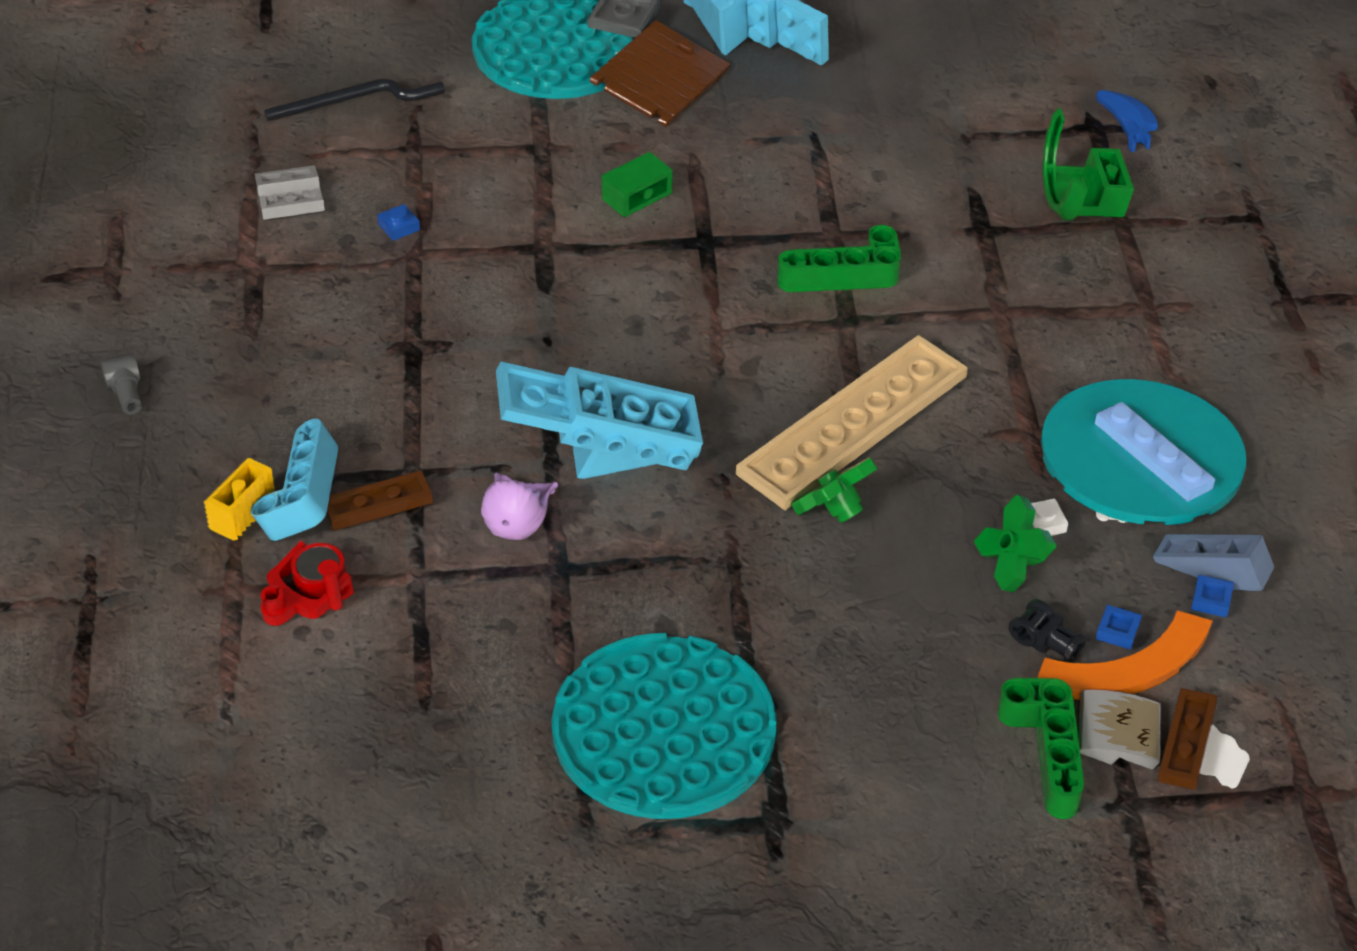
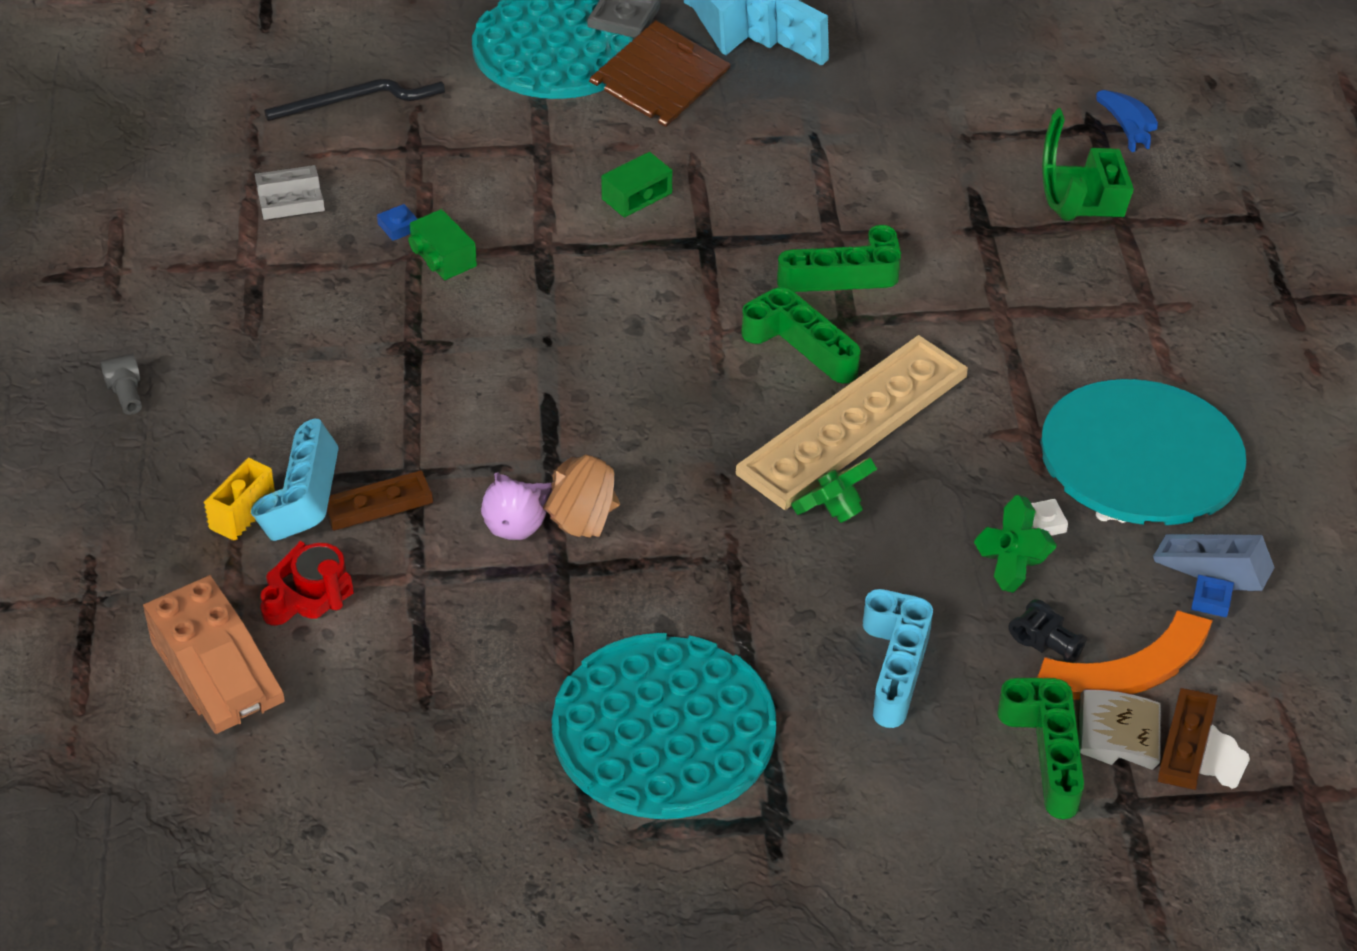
(211, 654): none -> nougat piece
(442, 244): none -> green brick
(582, 496): none -> medium nougat hair
(604, 417): medium azure wedge -> none
(804, 328): none -> green beam
(907, 625): none -> medium azure beam
(1118, 627): blue plate -> none
(1155, 451): light blue plate -> none

